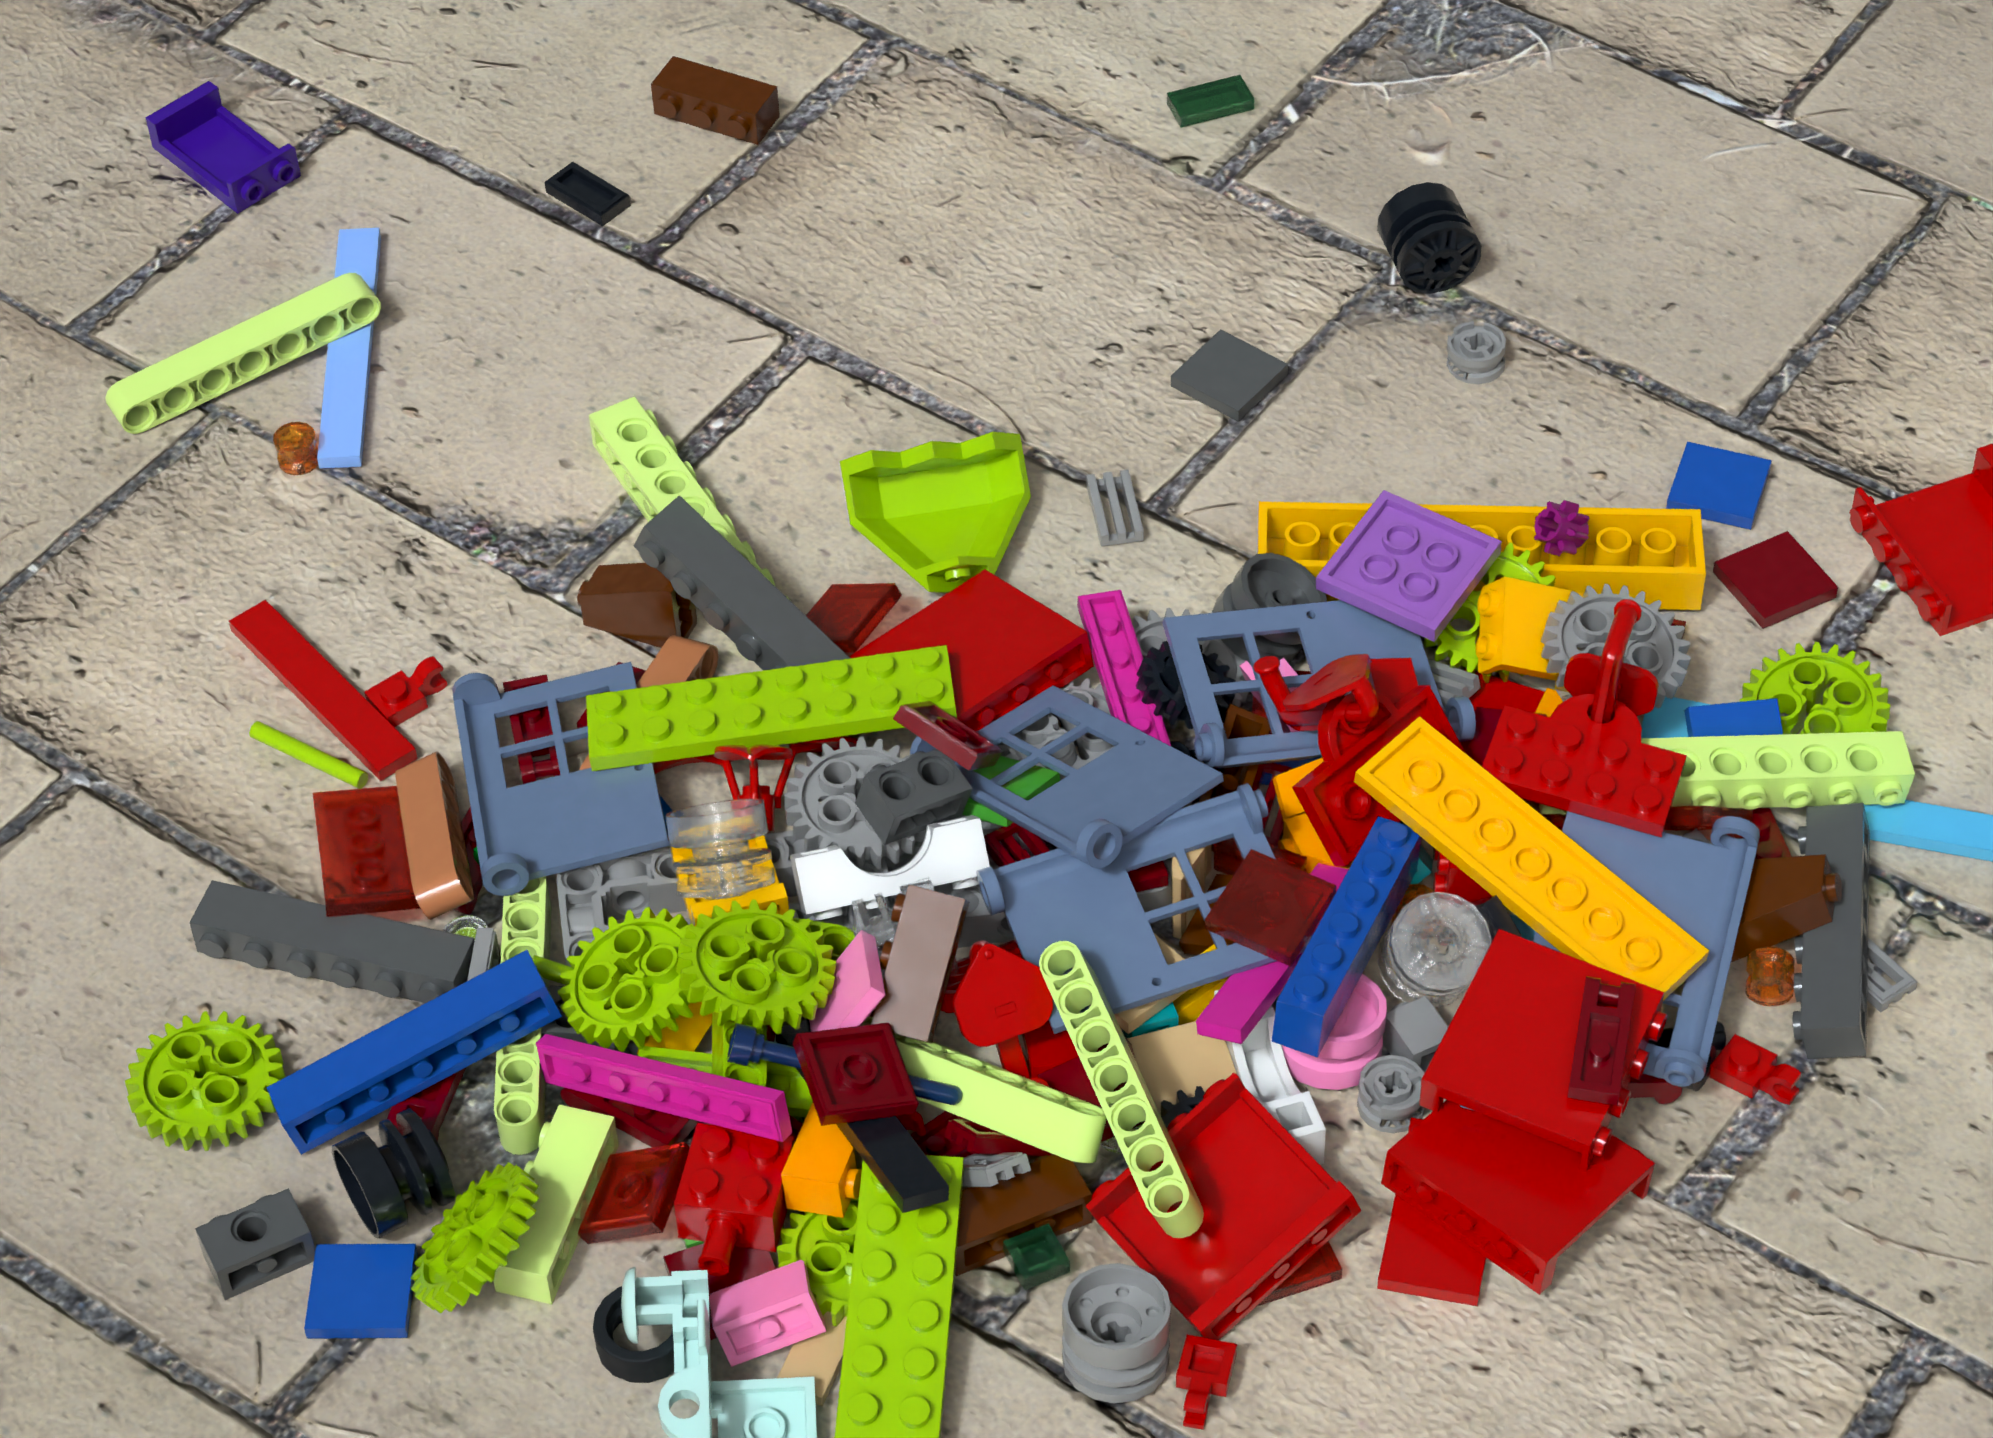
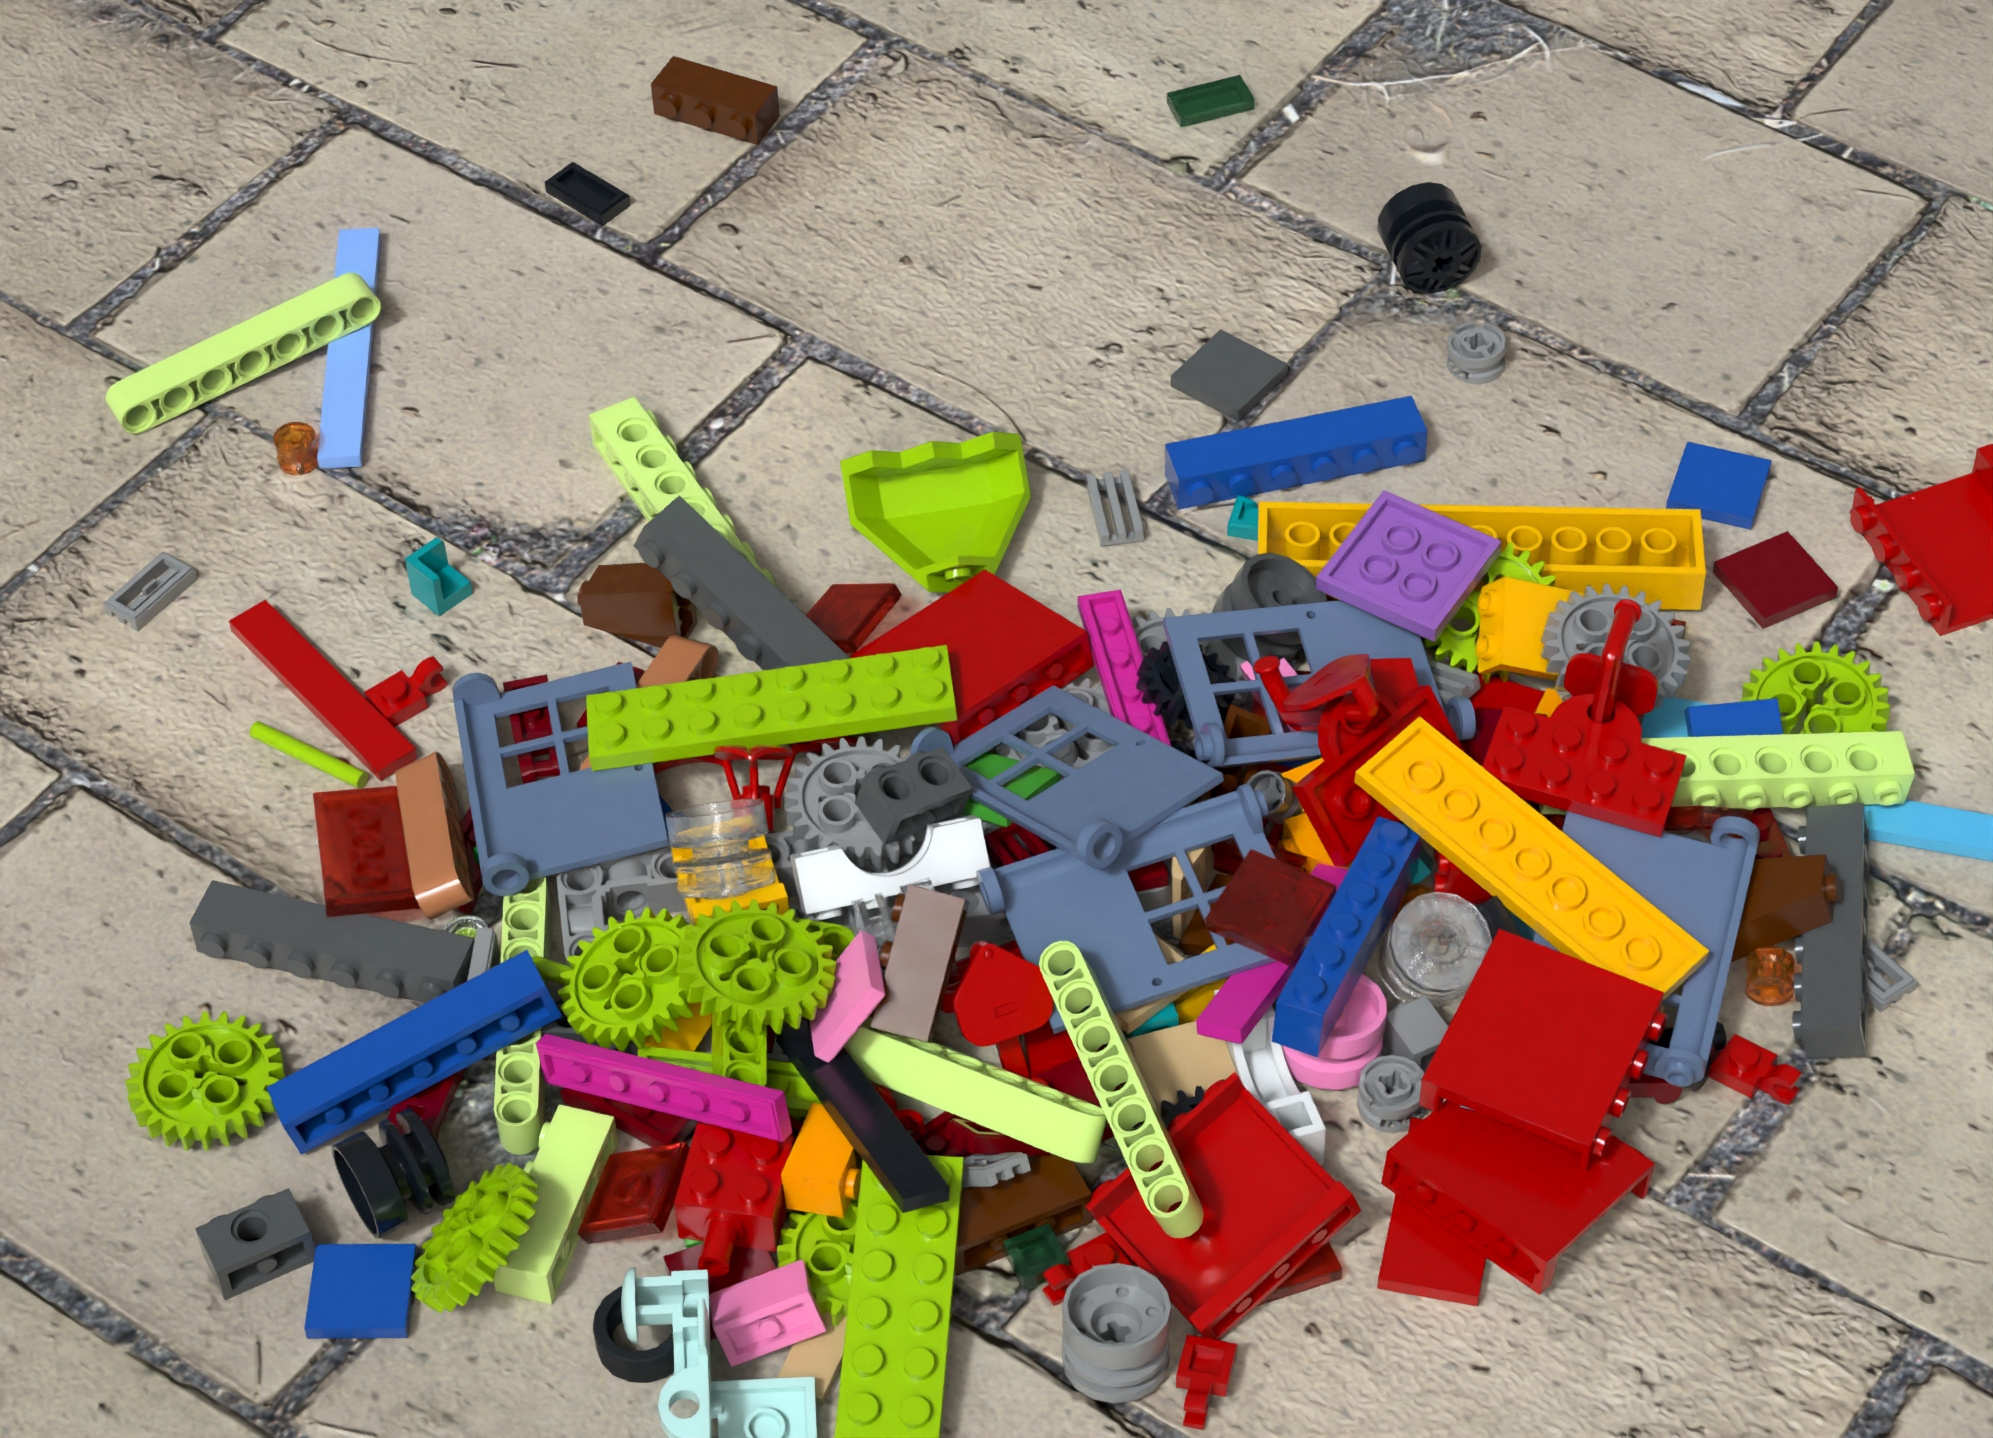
(155, 593): none -> light grey tile
(220, 149): dark purple panel -> none
(434, 580): none -> teal panel
(750, 1047): dark blue piece -> none
(855, 1073): dark red tile -> none
(948, 735): dark red tile -> none
(1093, 1253): none -> red plate
(1244, 519): none -> teal tile
(1276, 789): none -> flat silver wheel
(1295, 452): none -> blue brick
(1561, 528): magenta gear -> none
(1601, 1042): dark red plate -> none

